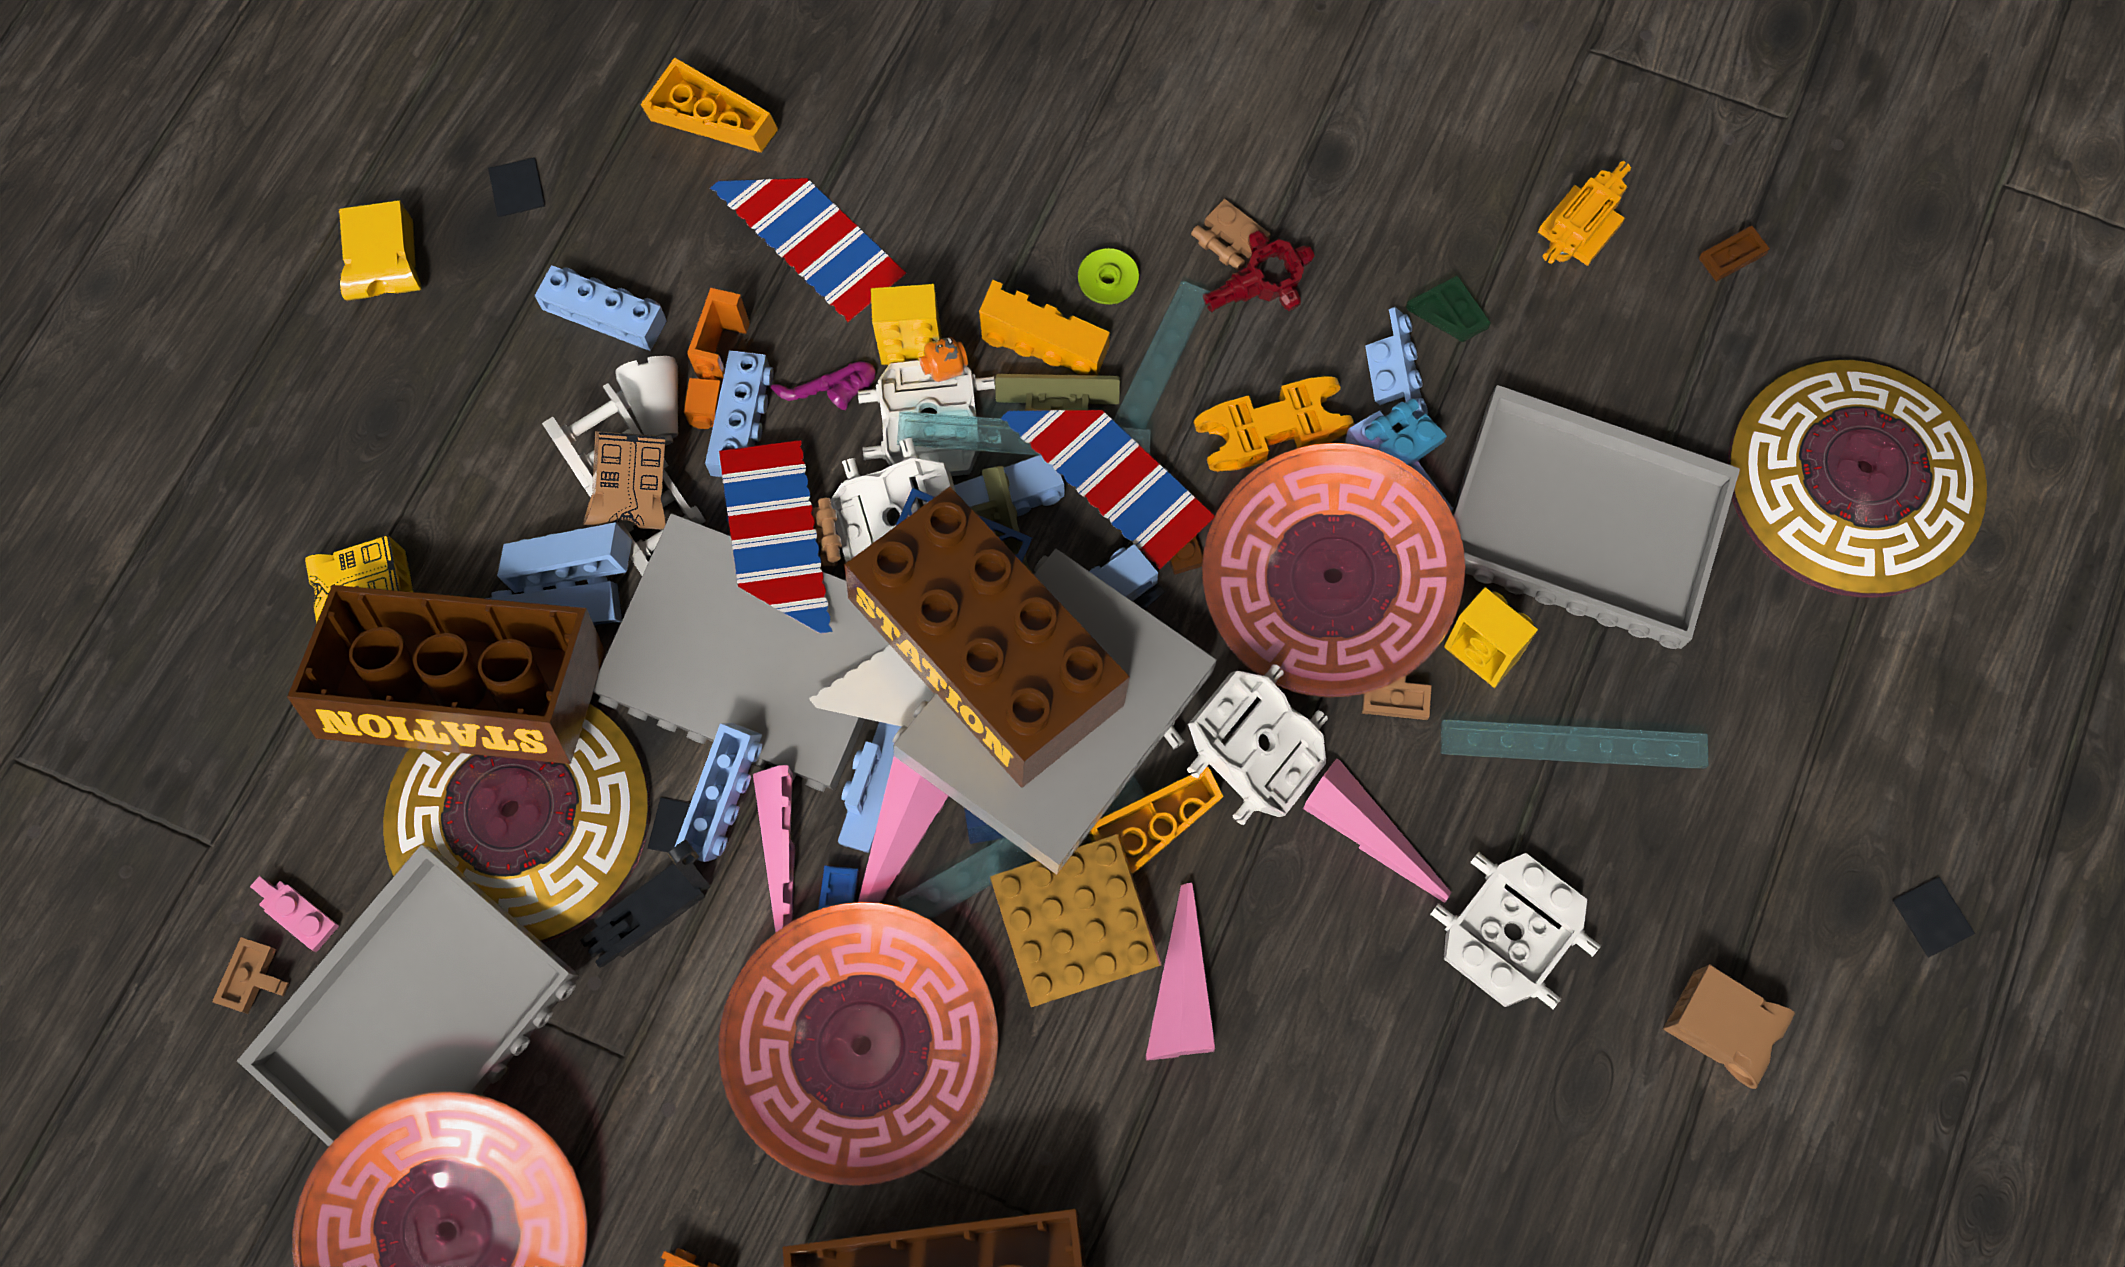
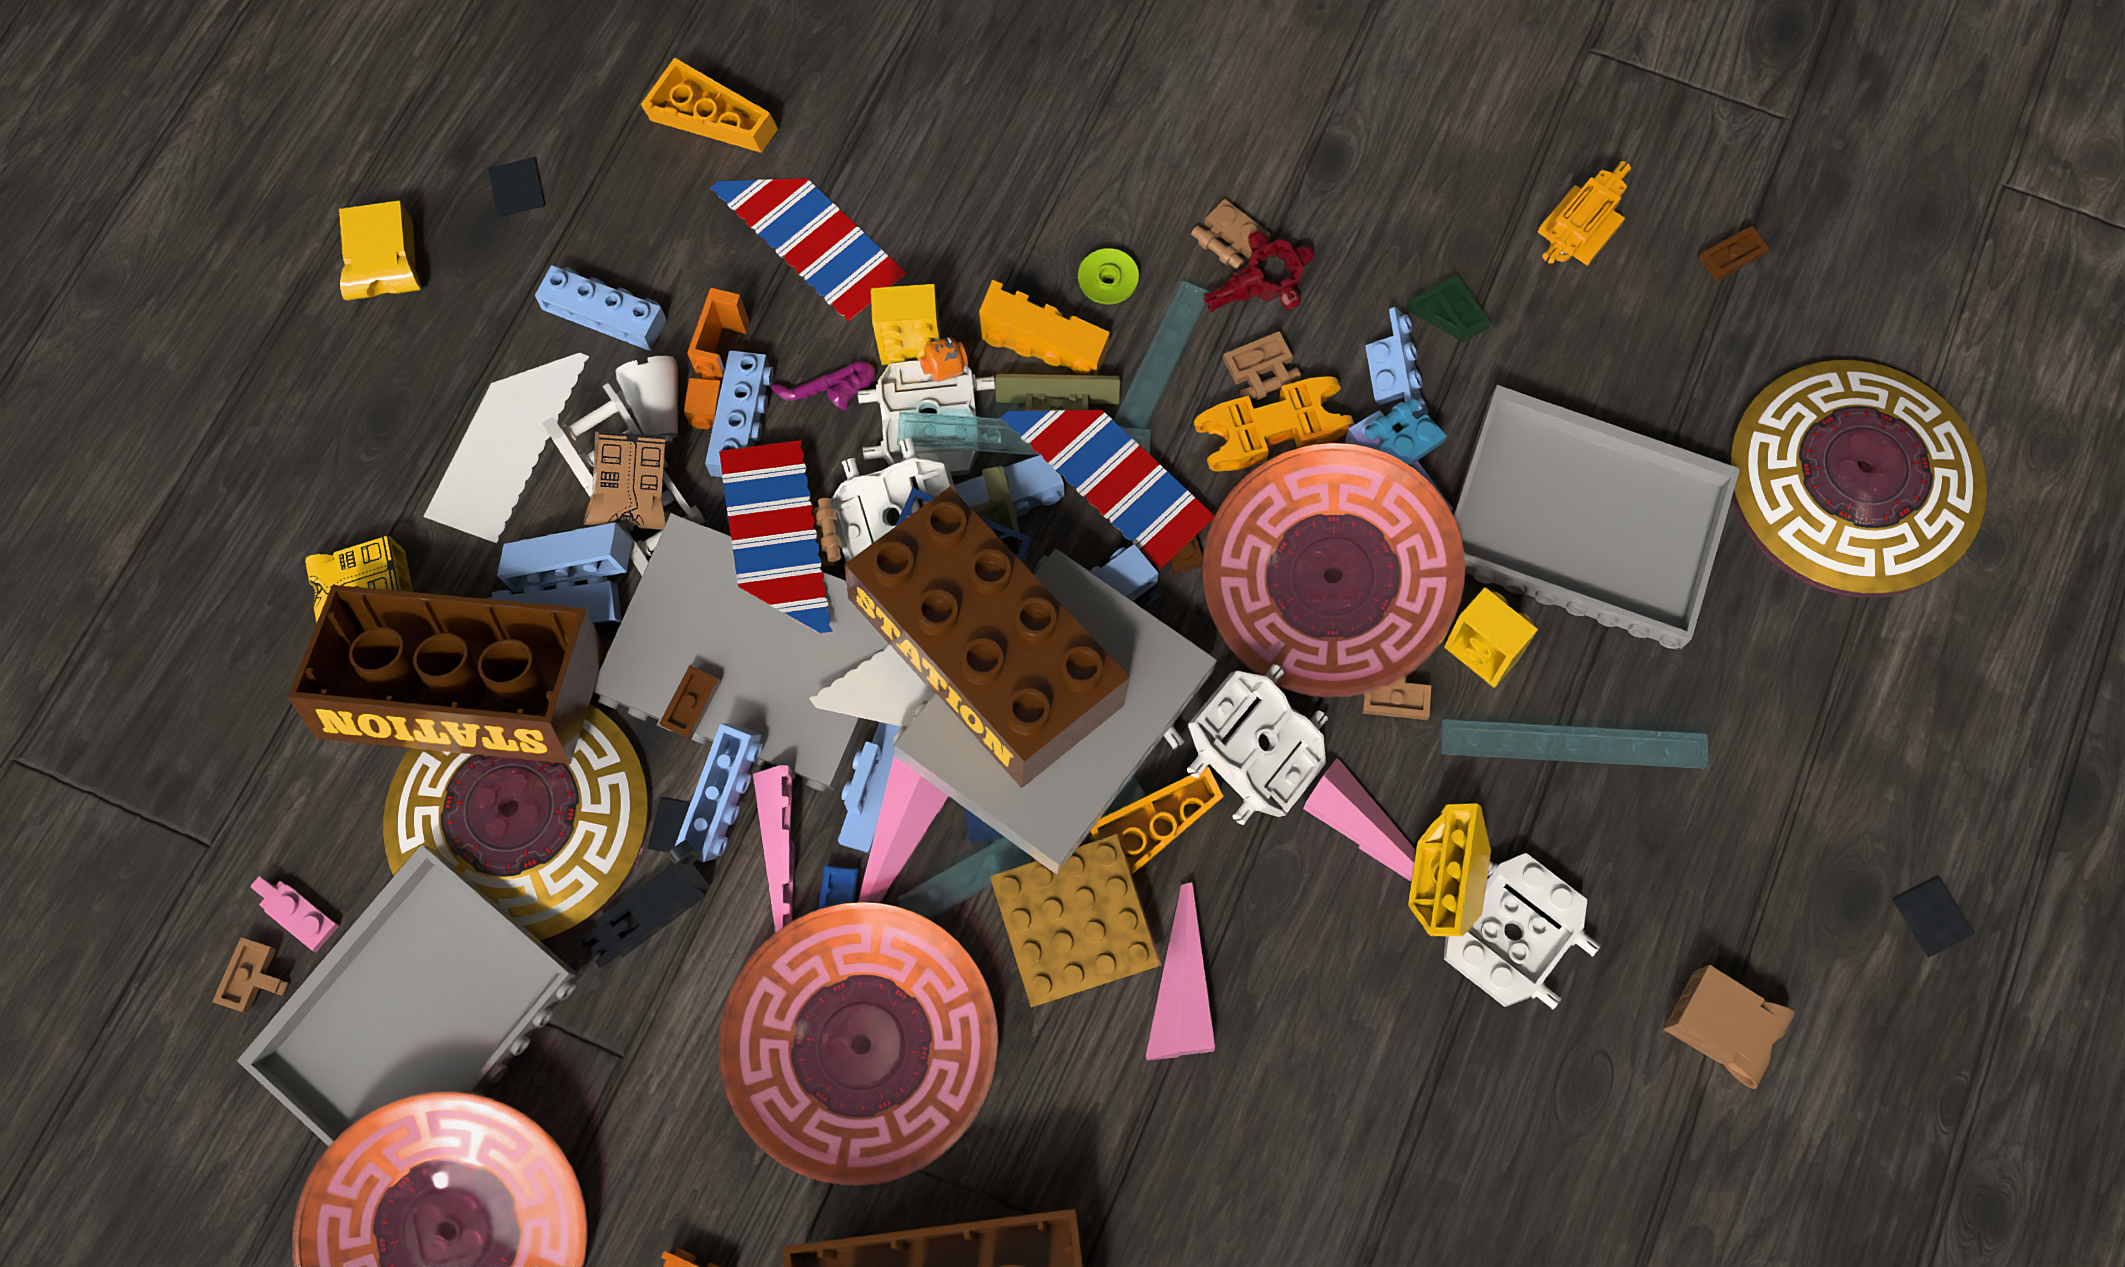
(502, 448): none -> white sticker
(690, 702): none -> reddish brown plate
(1258, 358): none -> medium nougat plate
(1451, 871): none -> yellow wedge

